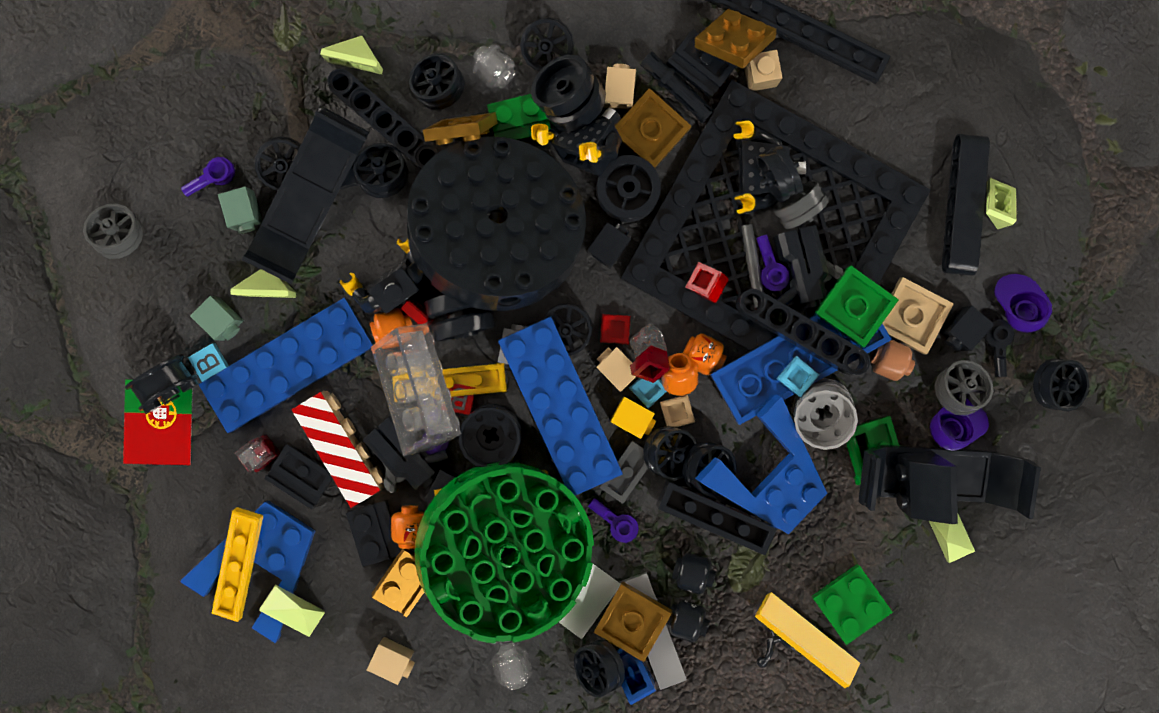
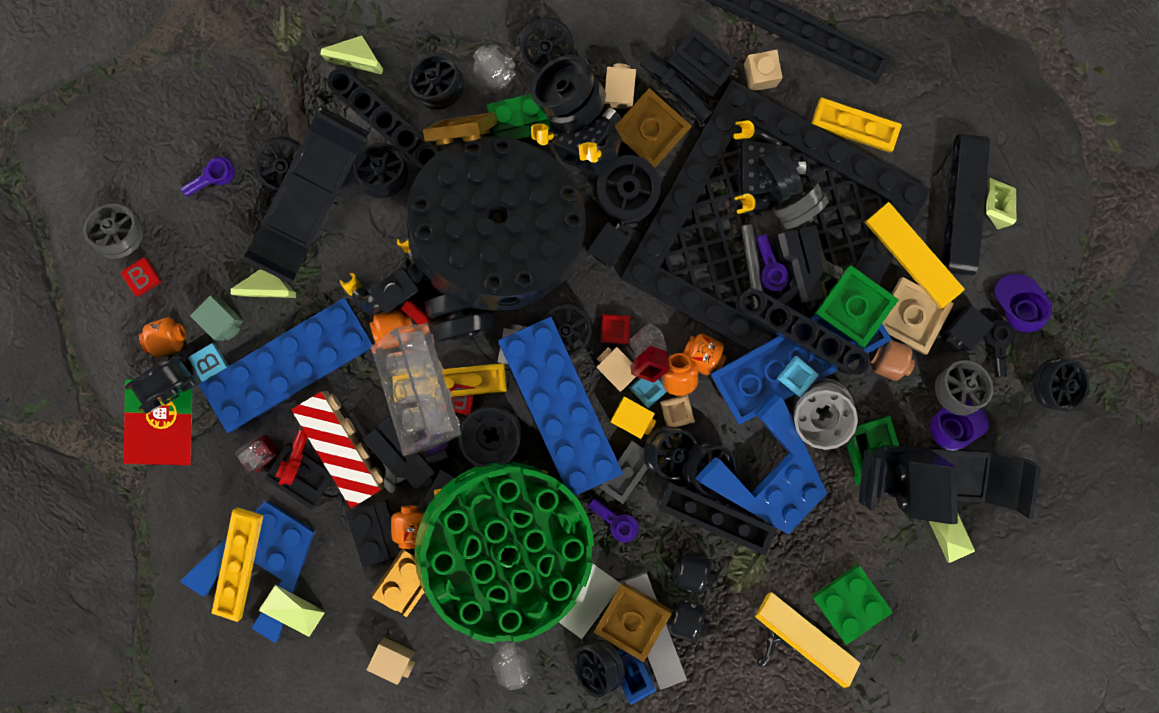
(141, 277): none -> red tile
(162, 337): none -> orange head
(240, 209): sand green brick -> none
(289, 469): none -> red plate
(707, 282): red slope -> none
(735, 38): pearl gold plate -> none
(856, 125): none -> yellow tile
(914, 255): none -> yellow tile

